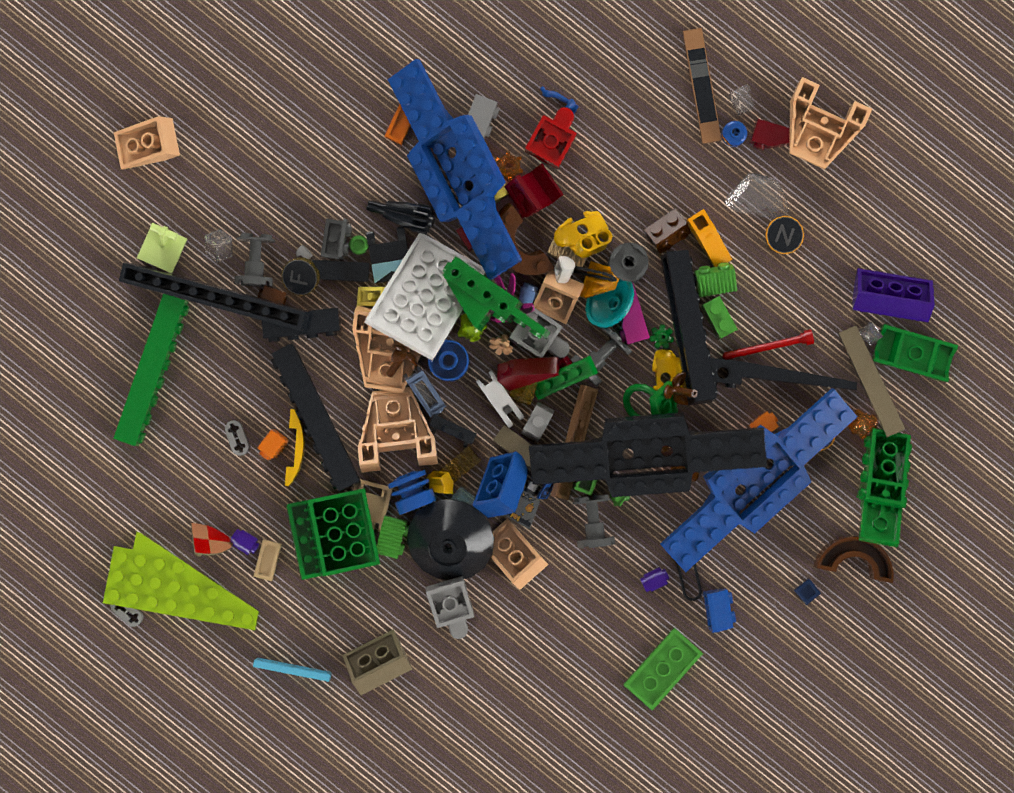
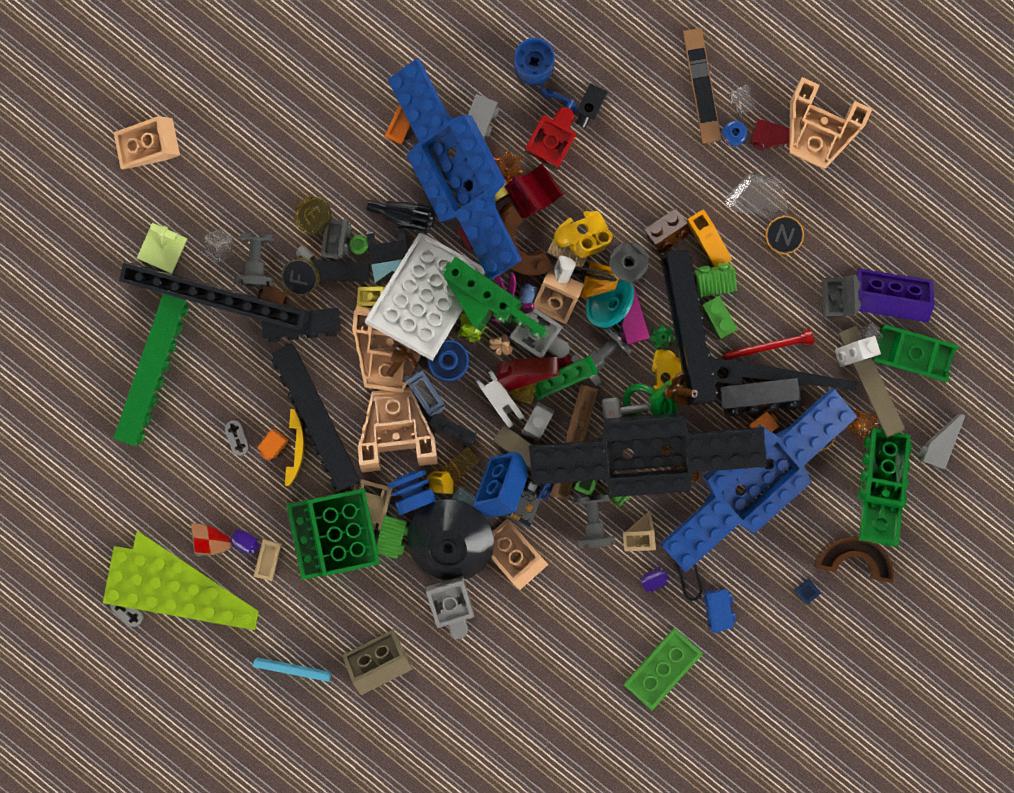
(312, 215): none -> clear yellow tile
(535, 51): none -> blue wheel
(594, 96): none -> black torso
(613, 409): none -> light grey piece
(640, 535): none -> tan slope
(761, 397): none -> black wedge
(840, 296): none -> dark grey bracket
(857, 351): none -> white bracket
(940, 446): none -> light grey slope

